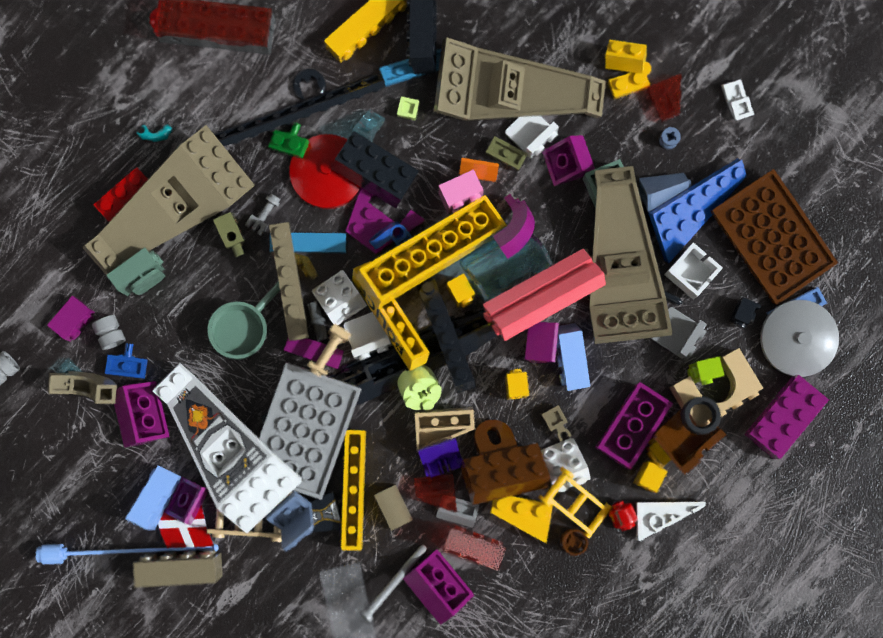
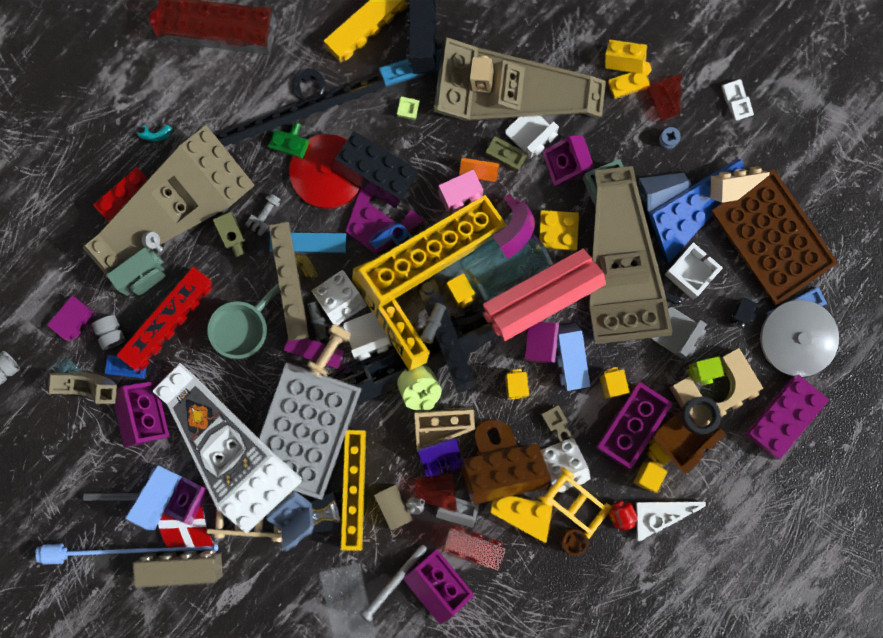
(111, 496): none -> dark grey bar
(151, 241): none -> light grey piece
(165, 319): none -> red brick
(369, 125): clear light blue slope -> none
(415, 505): none -> light grey piece
(433, 323): none -> dark grey pin
(482, 74): none -> tan brick
(559, 230): none -> yellow plate
(614, 383): none -> yellow brick
(734, 185): none -> slope

